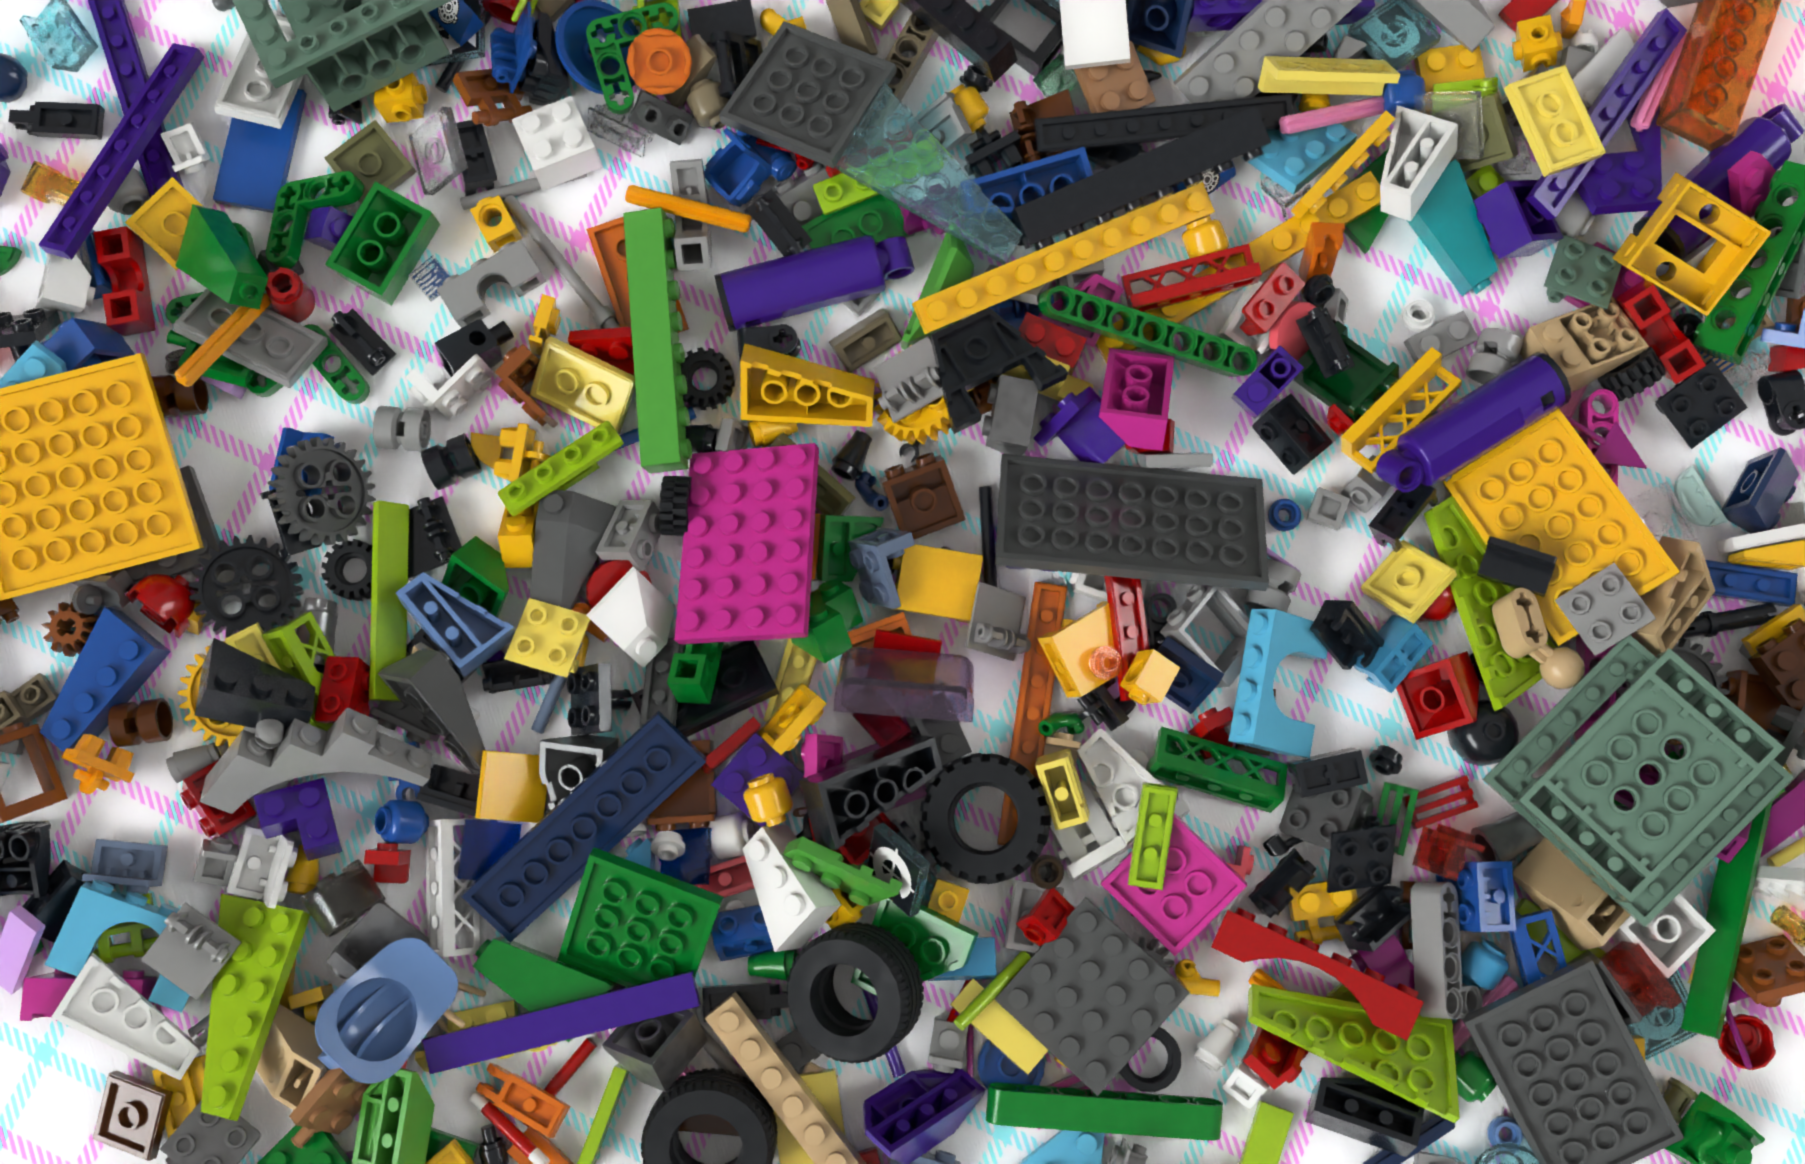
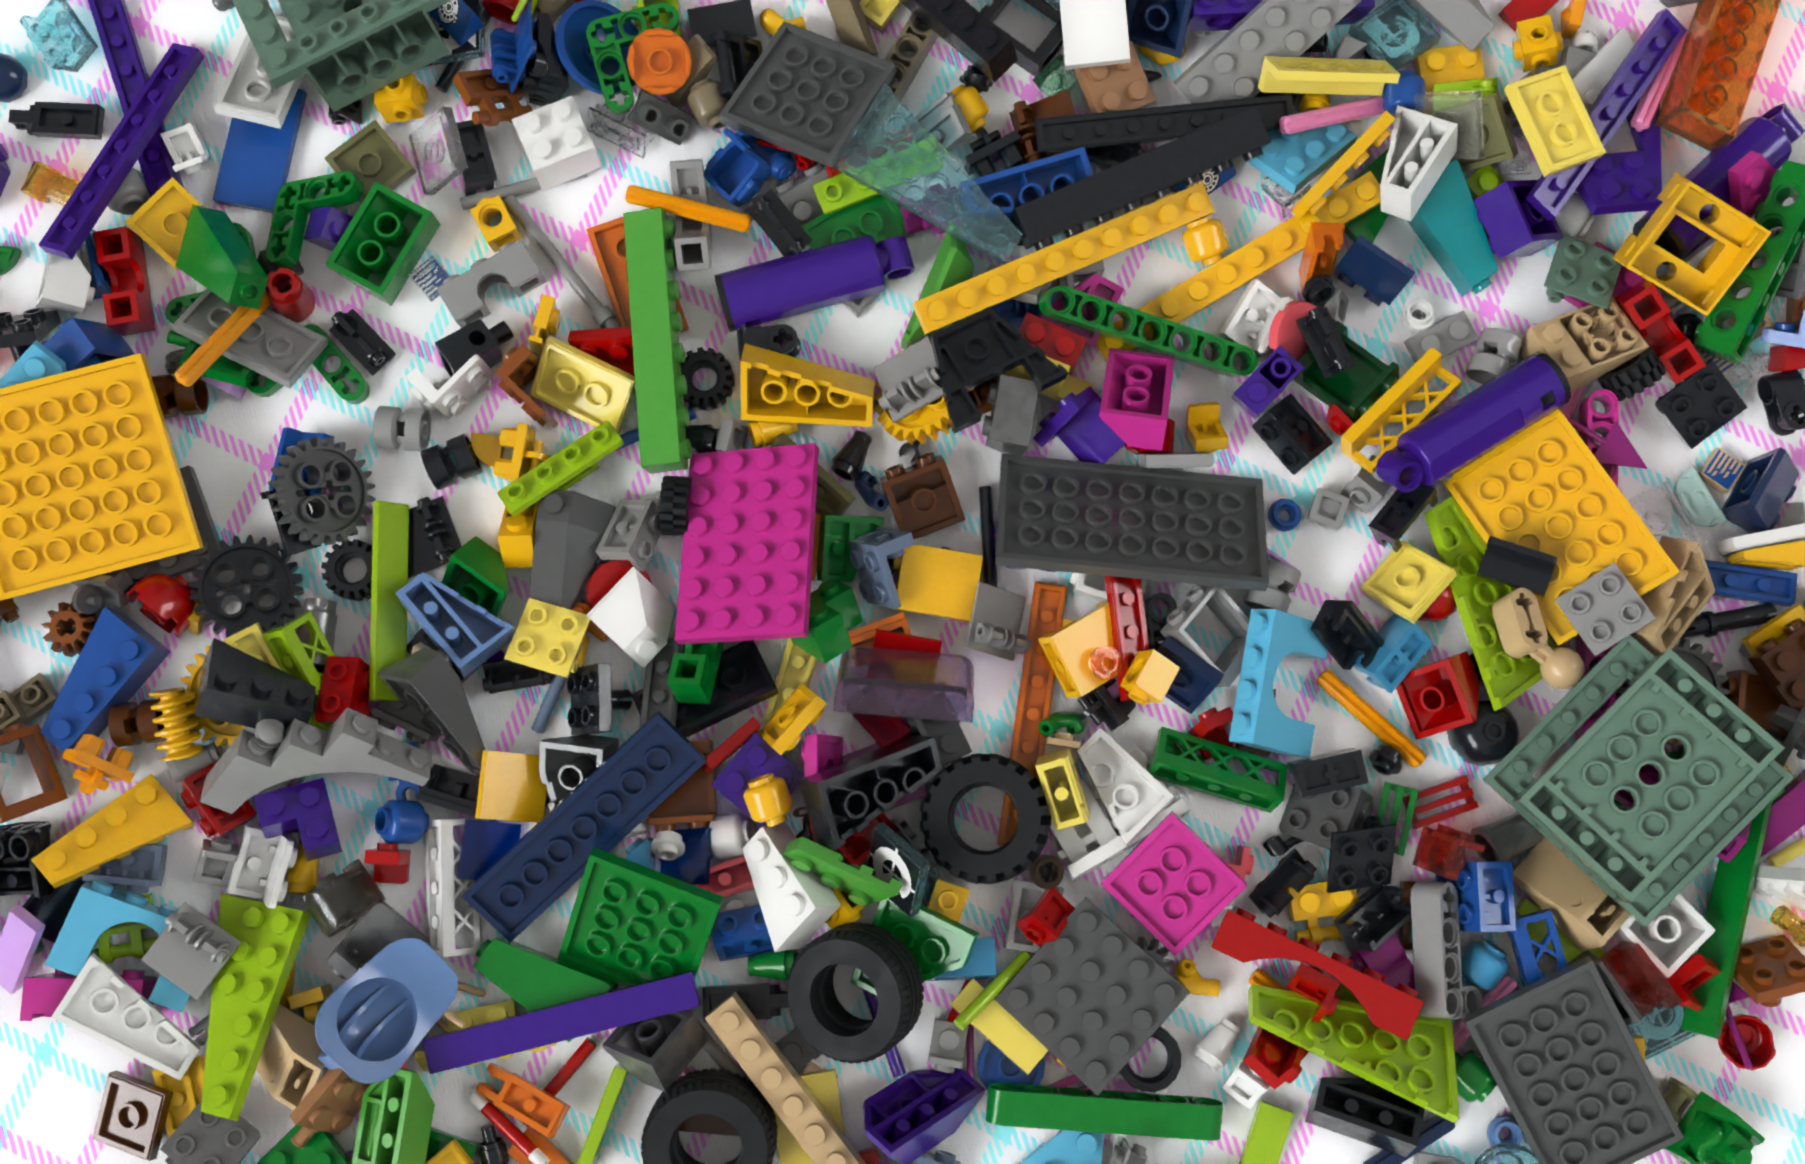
(127, 823): none -> yellow wing
(176, 723): none -> yellow piece
(866, 340): dark tan slope -> none
(1152, 836): lime tile -> none
(1192, 287): red fence -> none
(1204, 427): none -> yellow bracket
(1271, 300): bracket -> none
(1317, 987): none -> red bracket
(1370, 718): none -> light orange axle
(1373, 271): none -> dark blue slope
(1690, 976): none -> red bracket
(1721, 470): none -> tile

